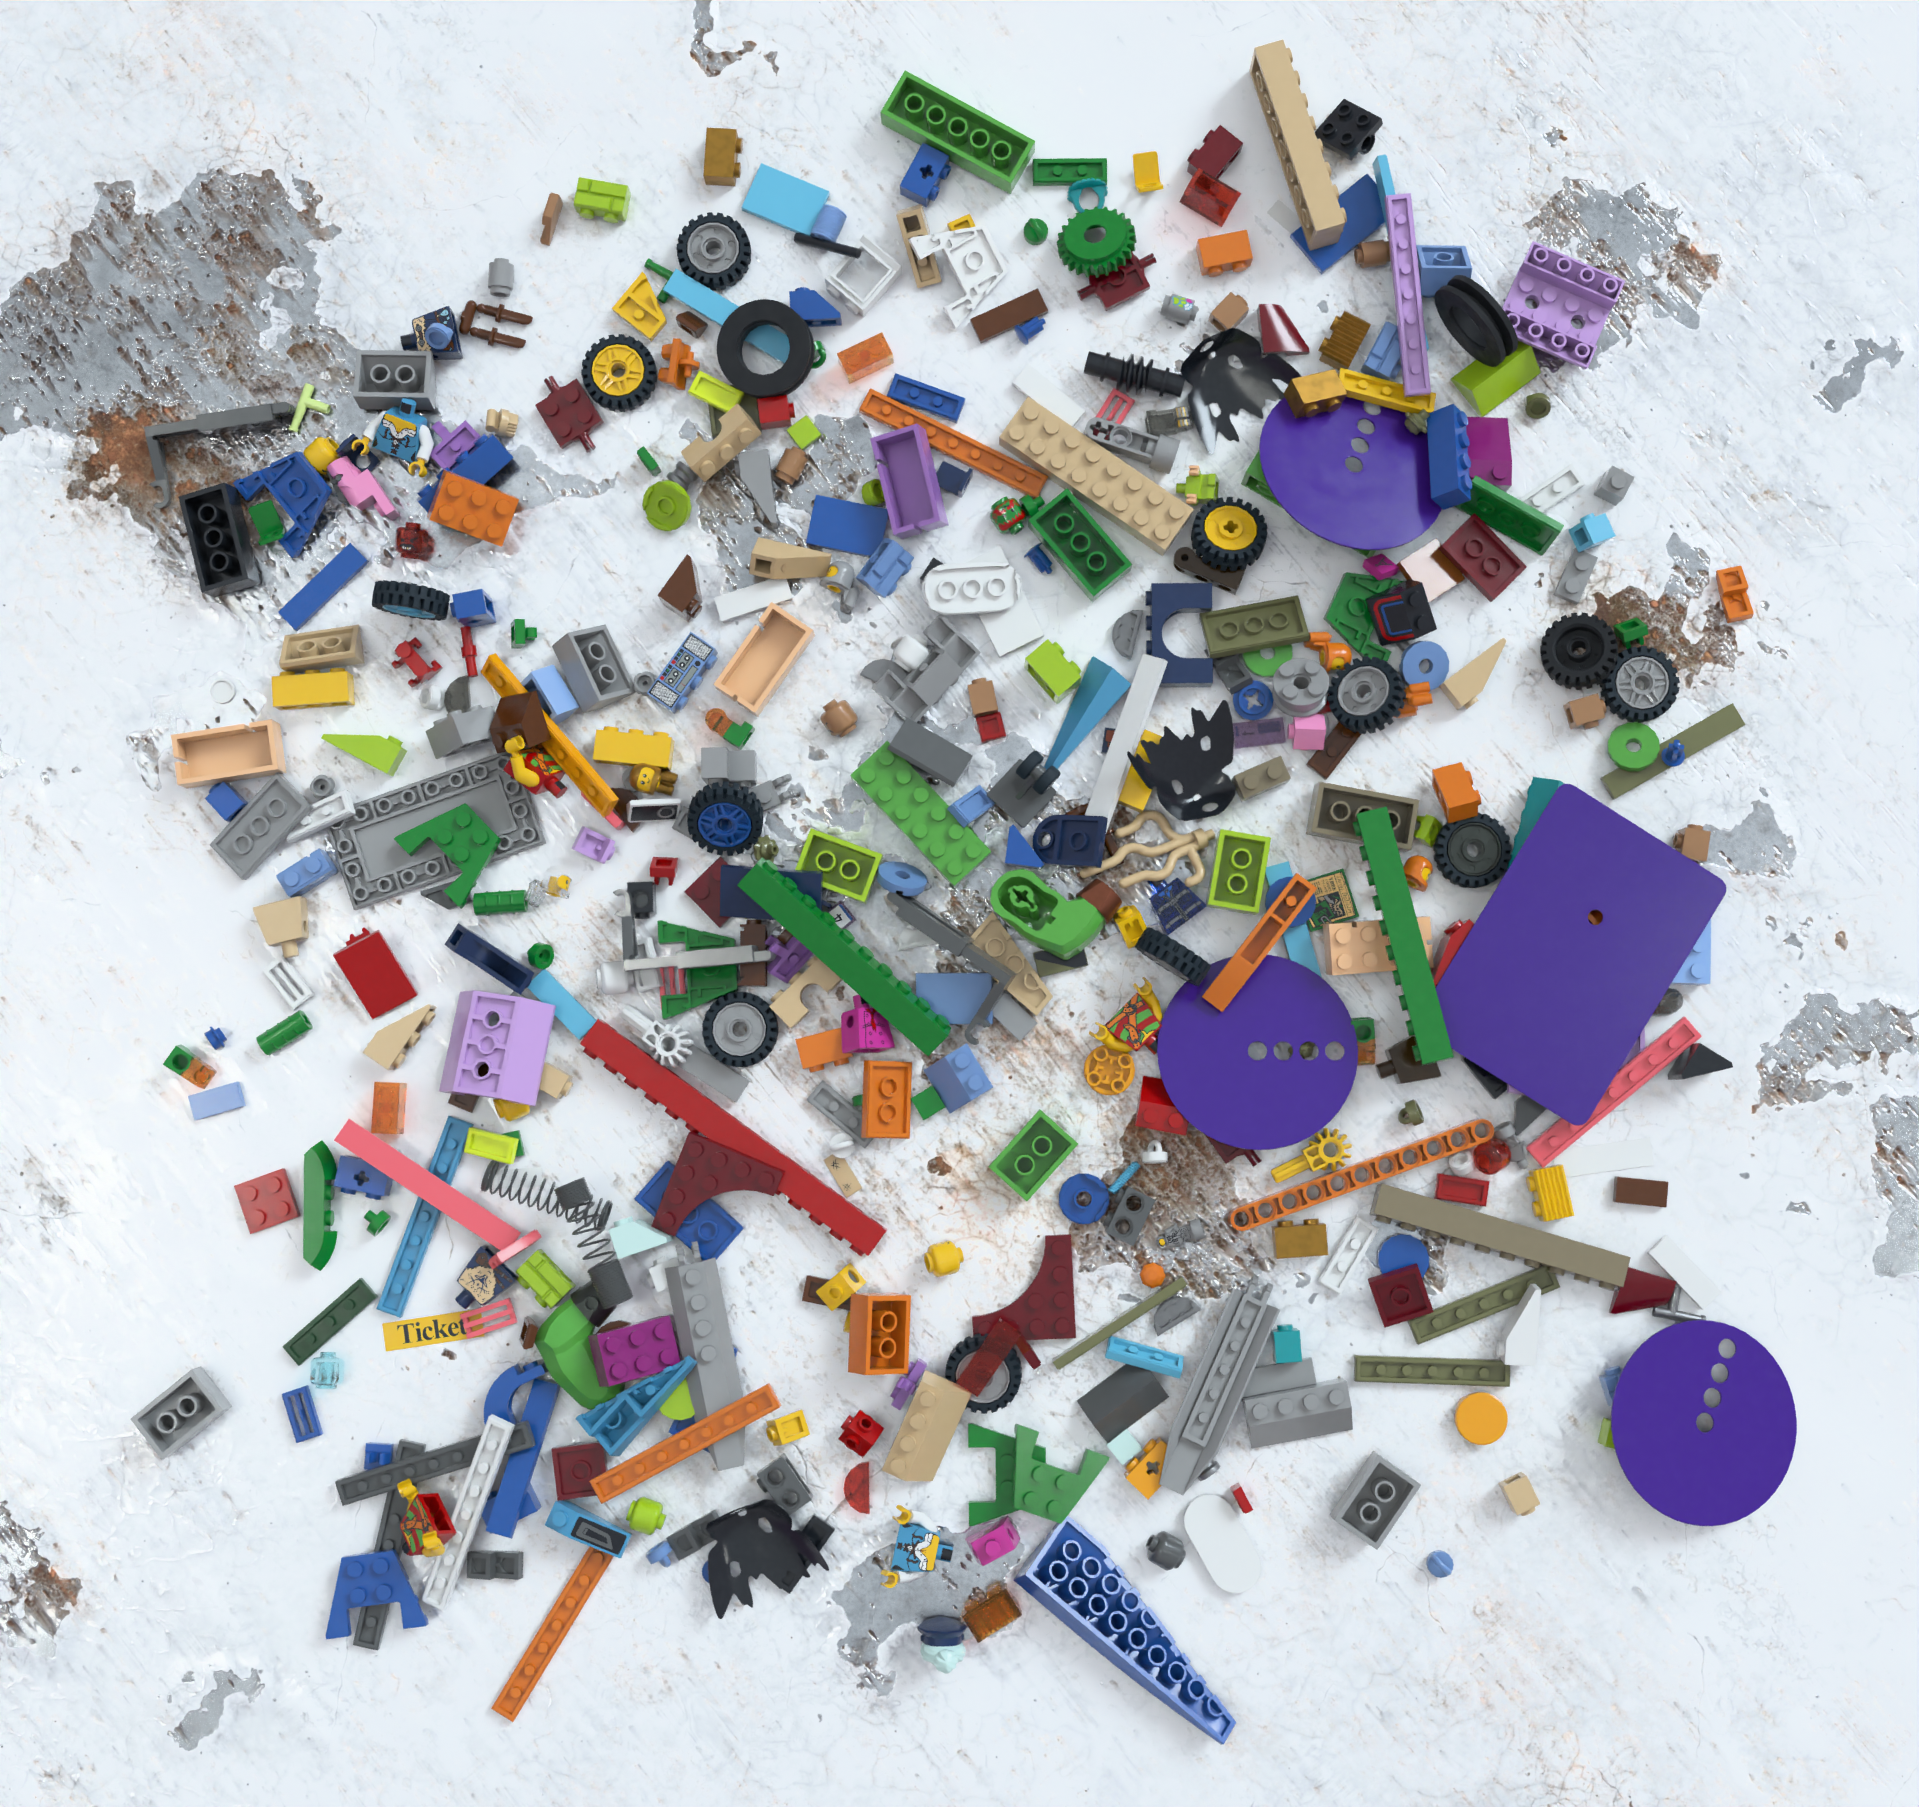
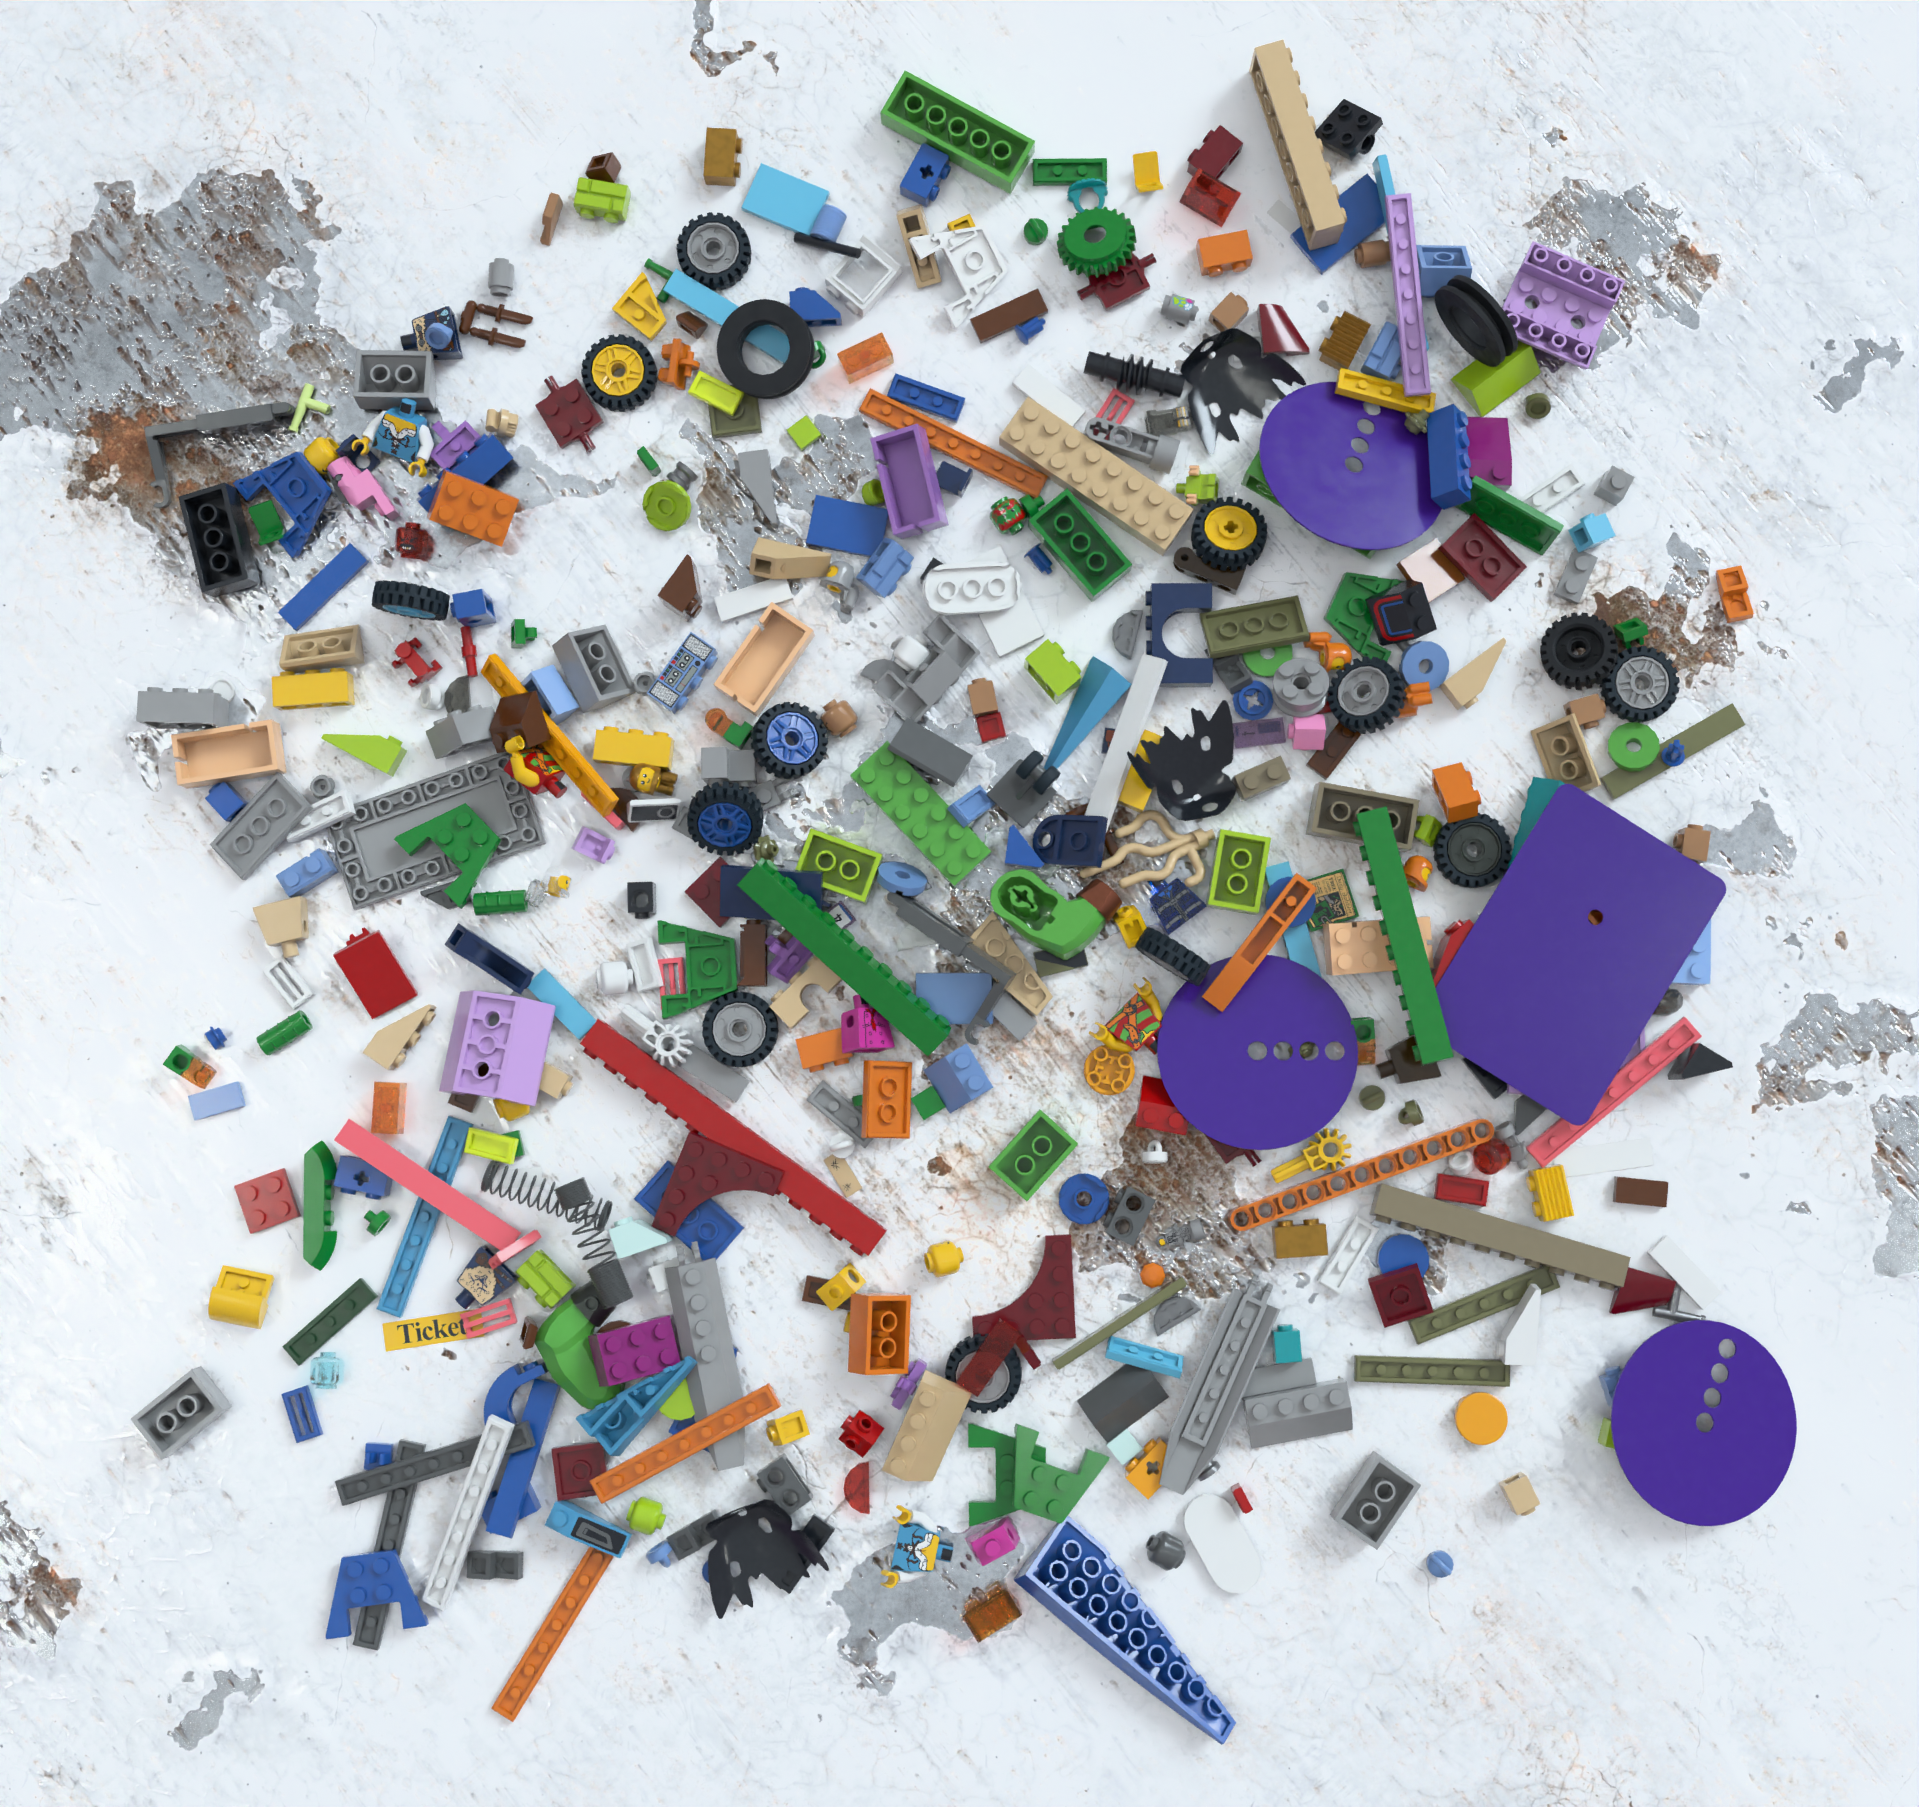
(182, 709): none -> light grey brick
(240, 1297): none -> yellow brick
(425, 1522): torso -> none
(540, 955): green tile -> none
(604, 168): none -> reddish brown slope
(663, 867): red tile -> none
(684, 959): hinge -> none
(736, 434): tan arch -> none
(774, 751): none -> wheel
(775, 412): red brick -> none
(791, 465): medium nougat brick -> none
(942, 1642): piece -> none
(1134, 1166): medium azure piece -> none
(1315, 393): brick -> none
(1371, 1097): none -> olive tile
(1380, 567): dark pink tile -> none
(1566, 753): none -> tan slope

